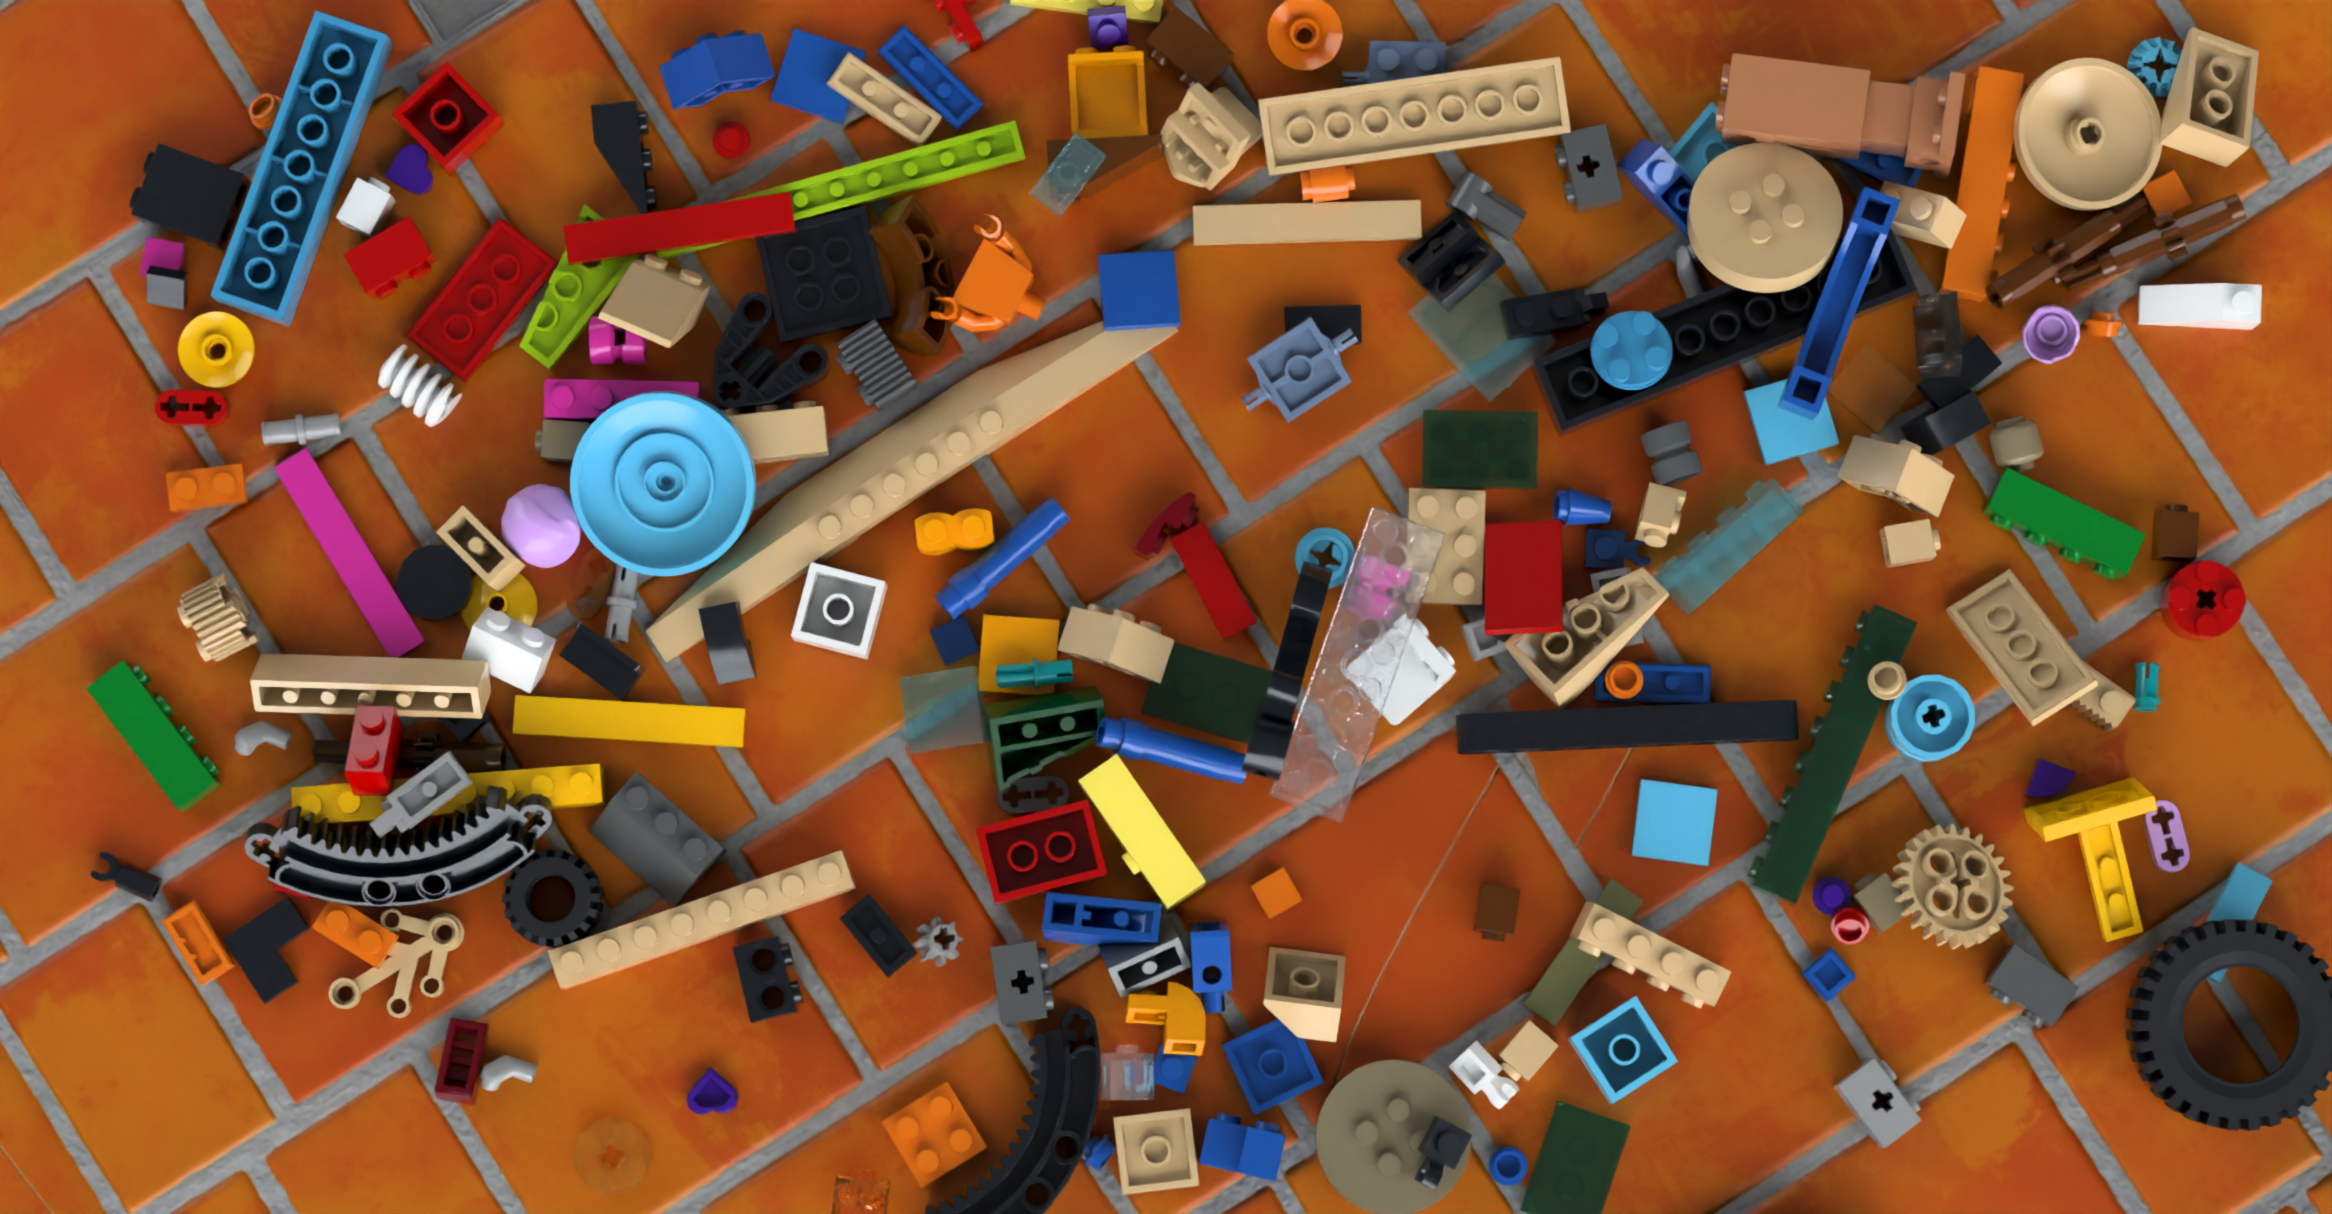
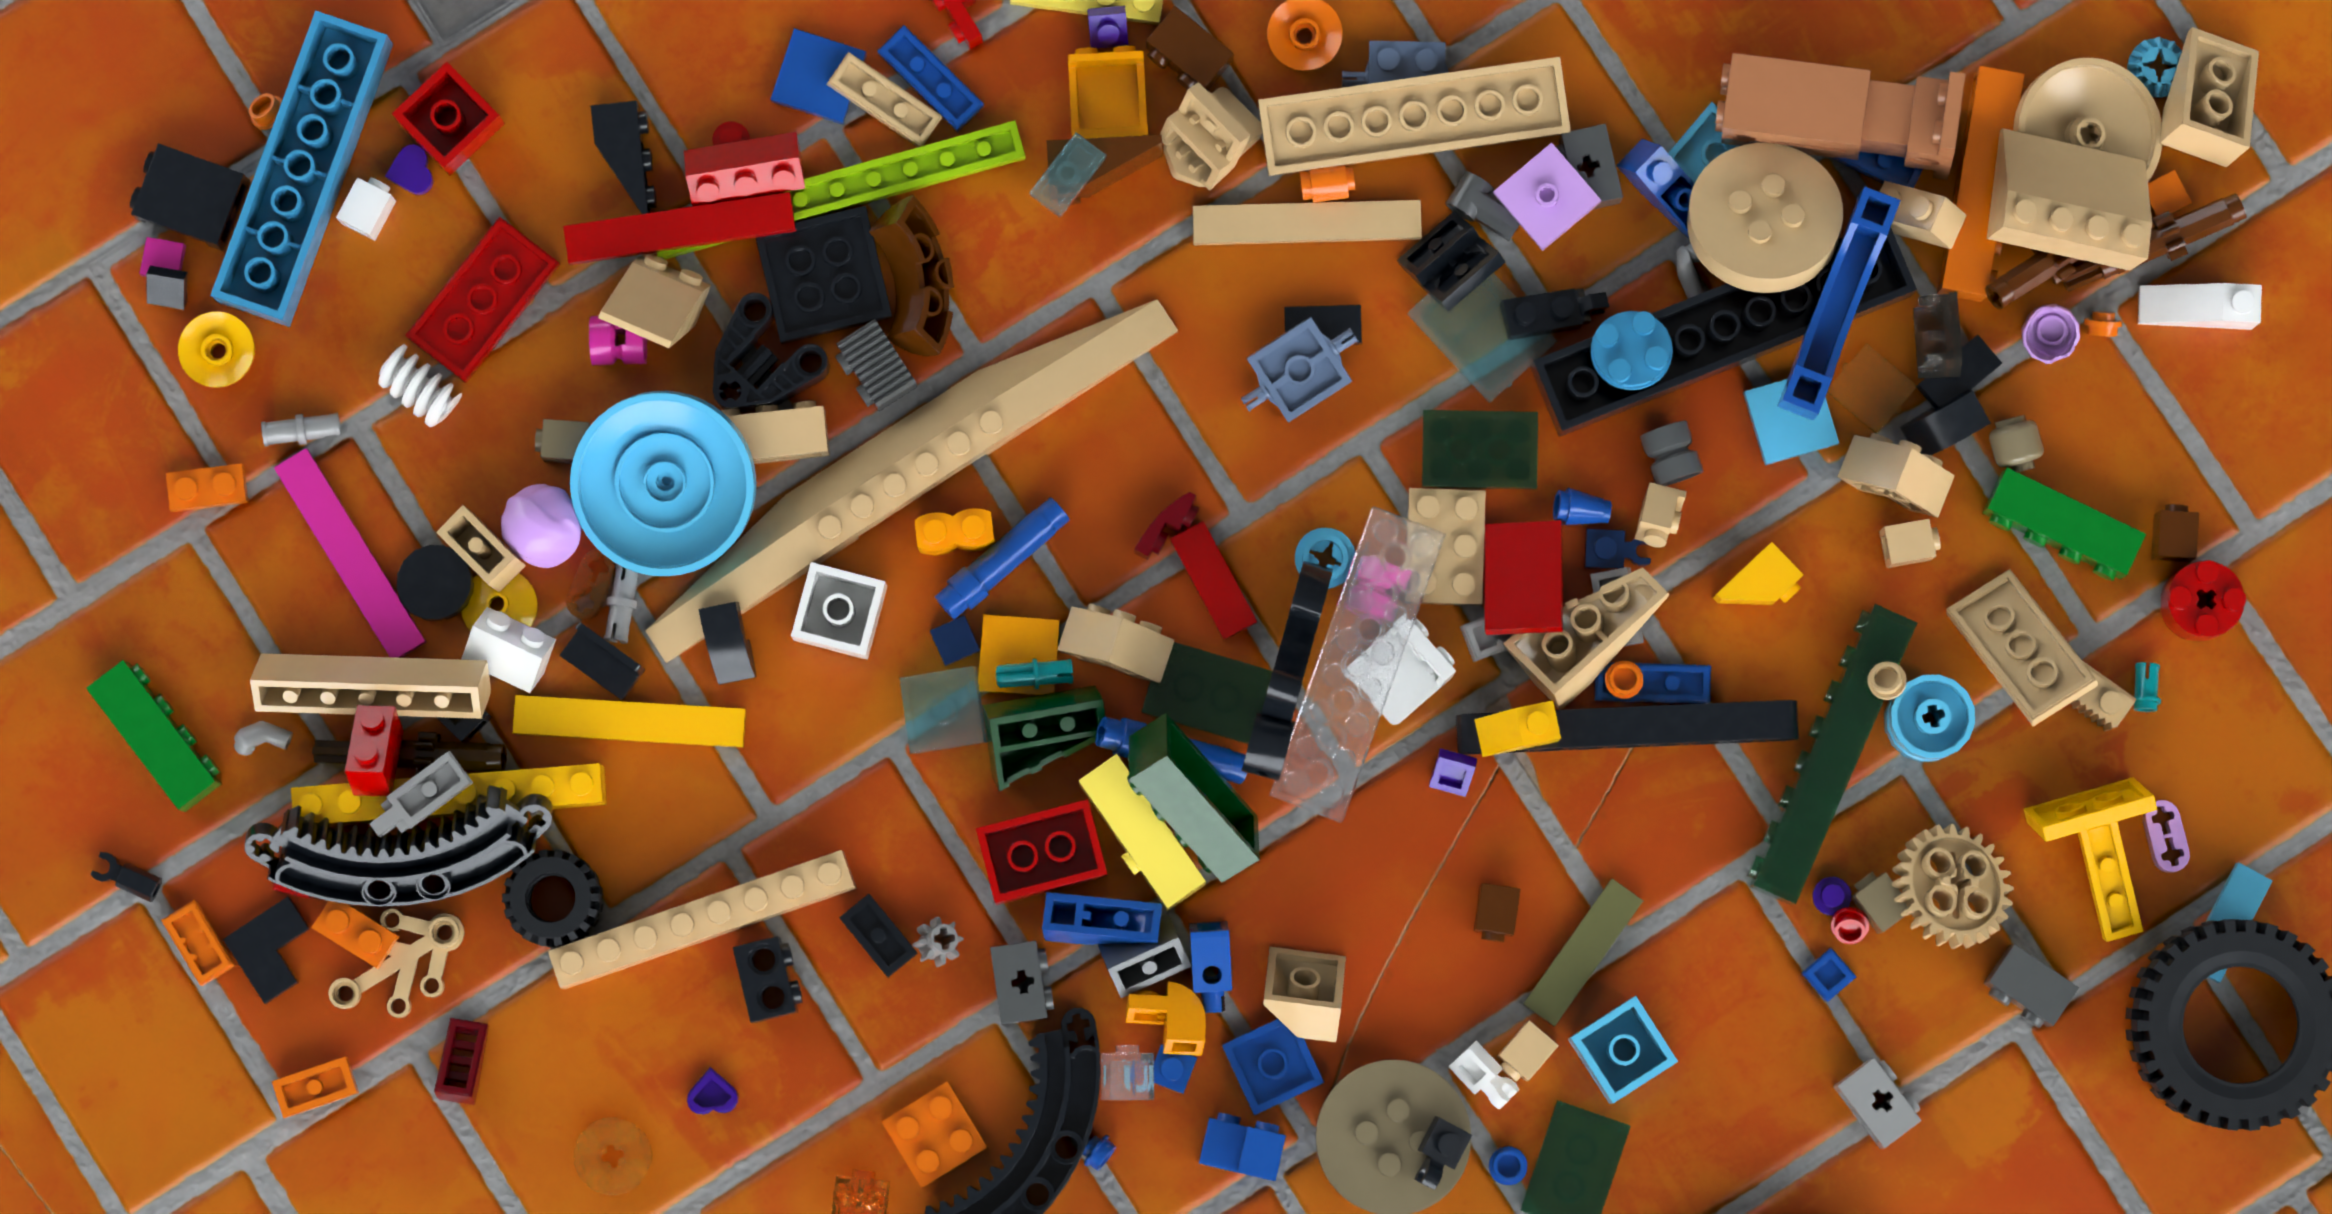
(192, 399): red beam -> none
(217, 618): tan brick -> none
(315, 1087): none -> orange plate
(390, 259): red brick -> none
(504, 1068): light grey arm -> none
(570, 300): lime wing -> none
(589, 399): dark pink brick -> none
(656, 839): dark grey slope -> none
(715, 68): blue brick -> none
(744, 169): none -> red brick
(993, 285): orange torso -> none
(1033, 785): dark grey beam -> none
(1138, 290): blue tile -> none
(1156, 1151): tan plate -> none
(1193, 798): none -> piece
(1276, 893): orange tile -> none
(1452, 772): none -> plate
(1518, 729): none -> yellow slope
(1547, 196): none -> lavender plate
(1649, 953): tan brick -> none
(1674, 822): medium azure tile -> none
(1730, 546): clear light blue brick -> none
(1762, 580): none -> yellow slope
(2048, 779): dark purple tile -> none
(2070, 201): none -> tan slope

